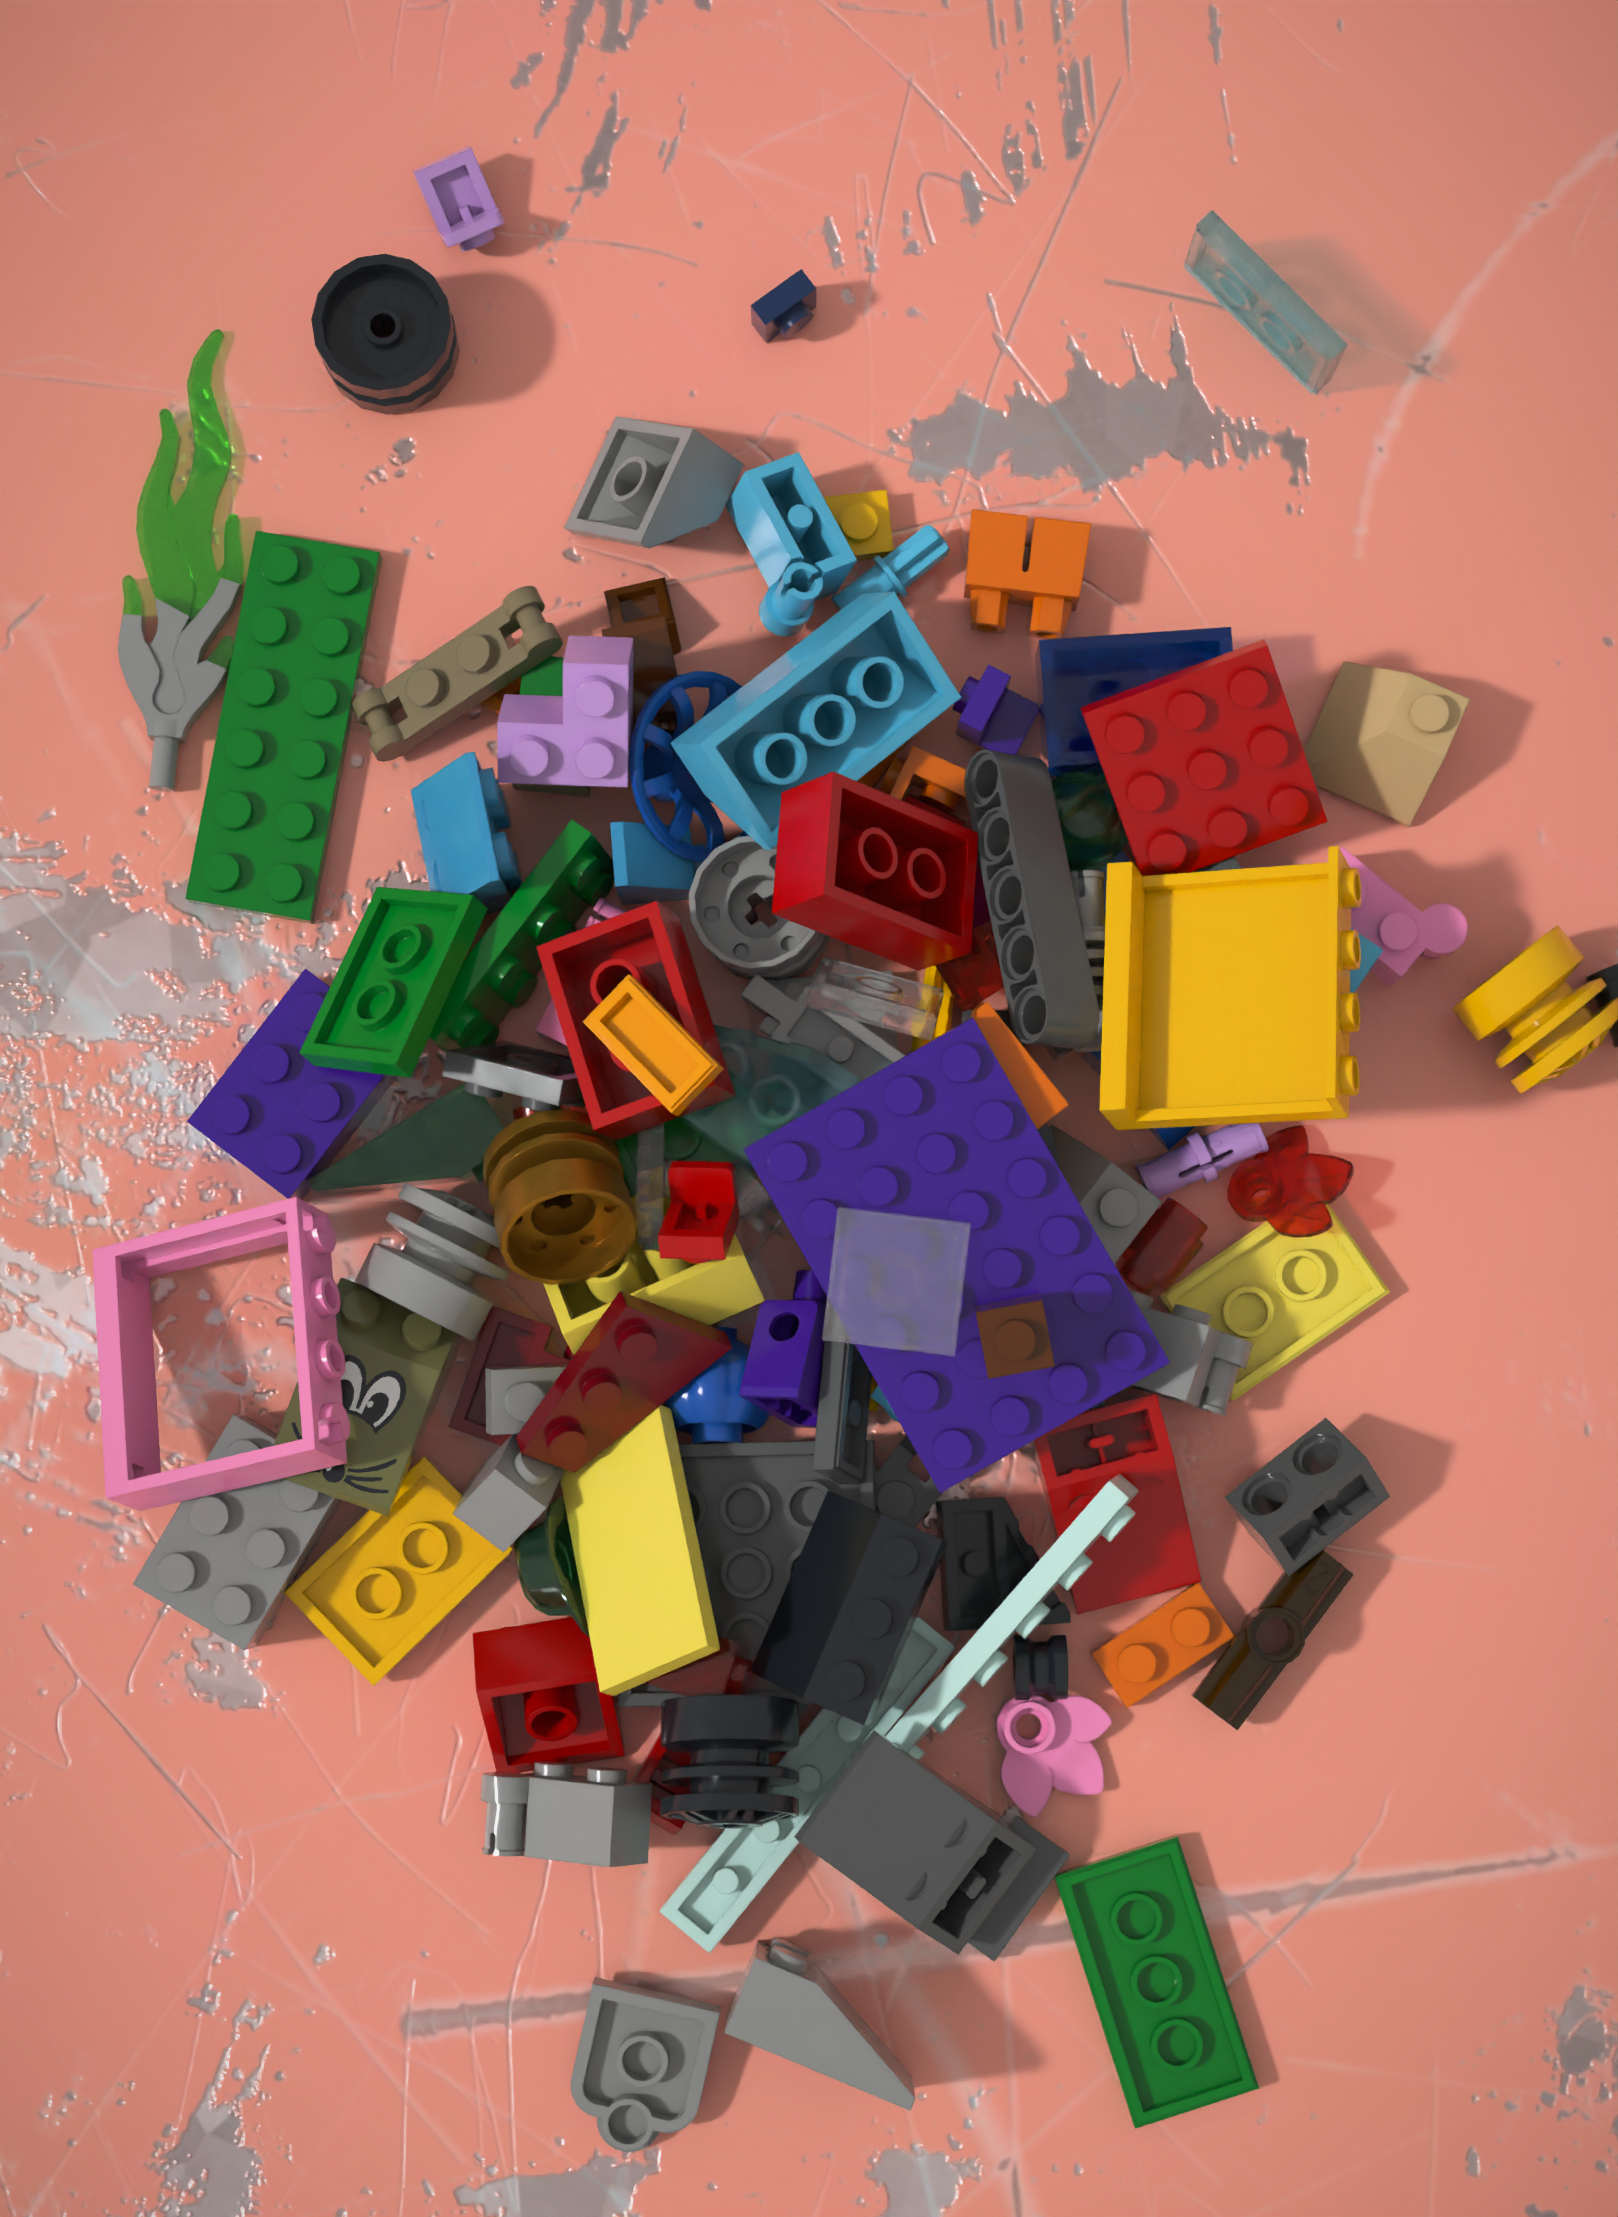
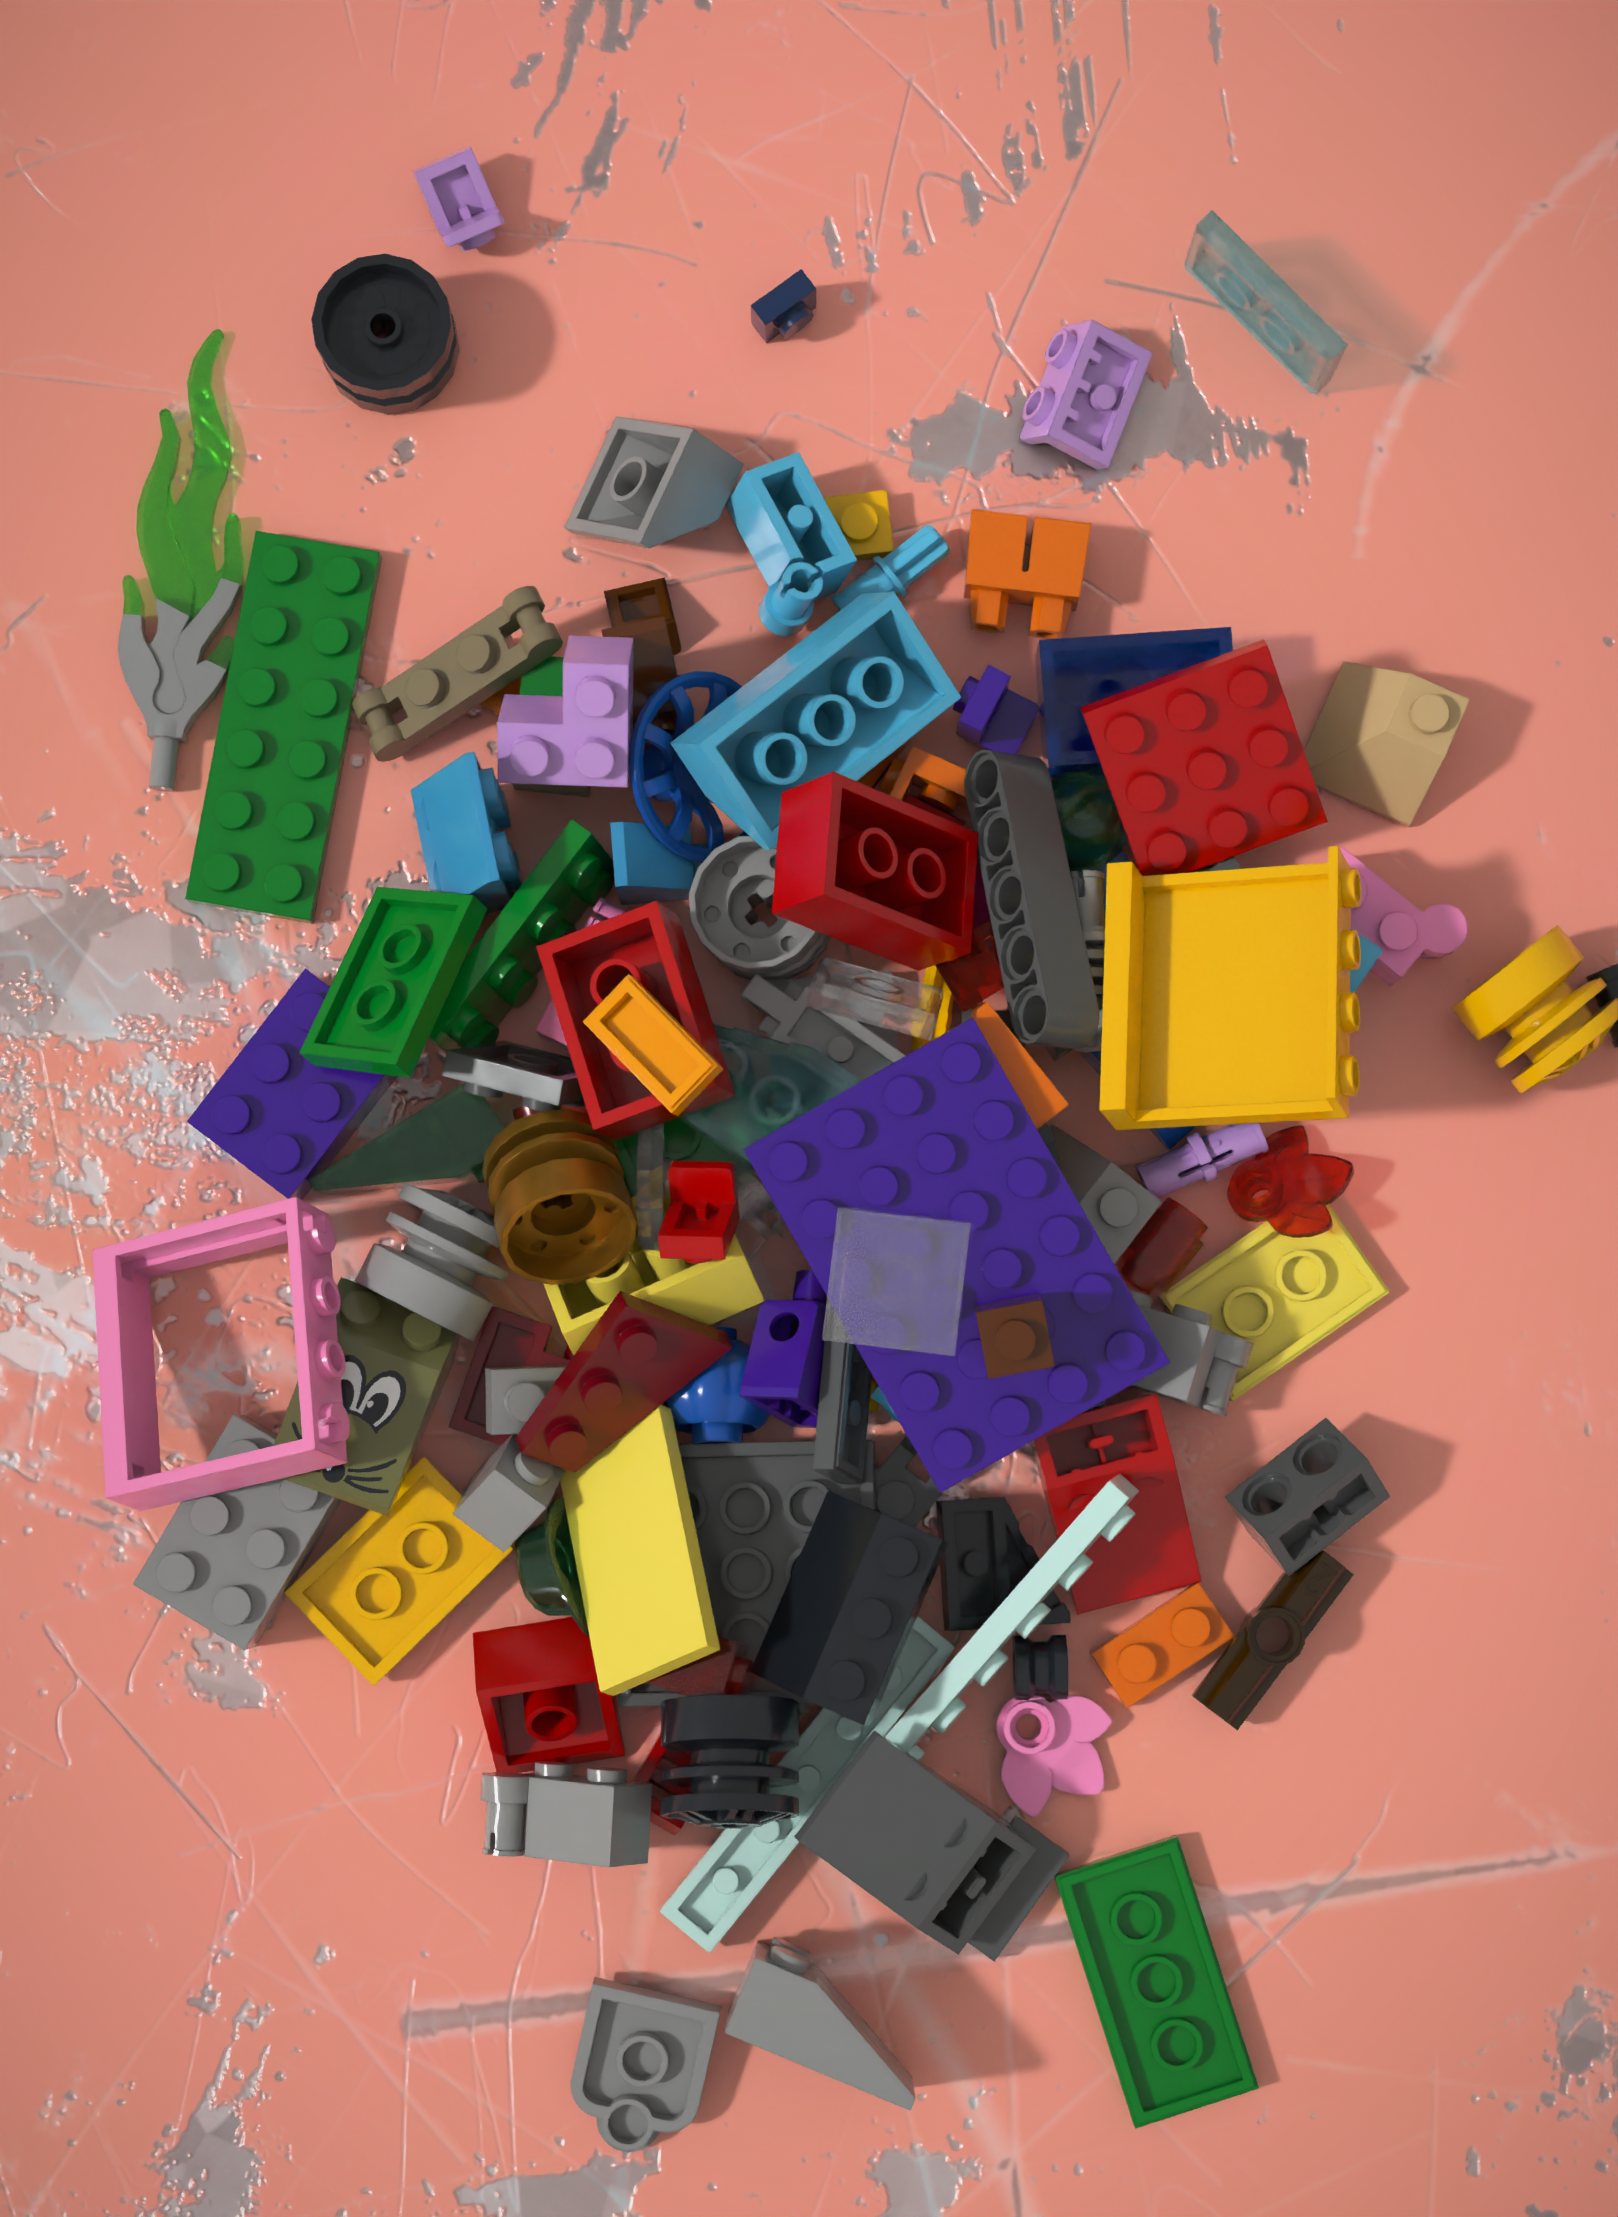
(1085, 392): none -> lavender bracket

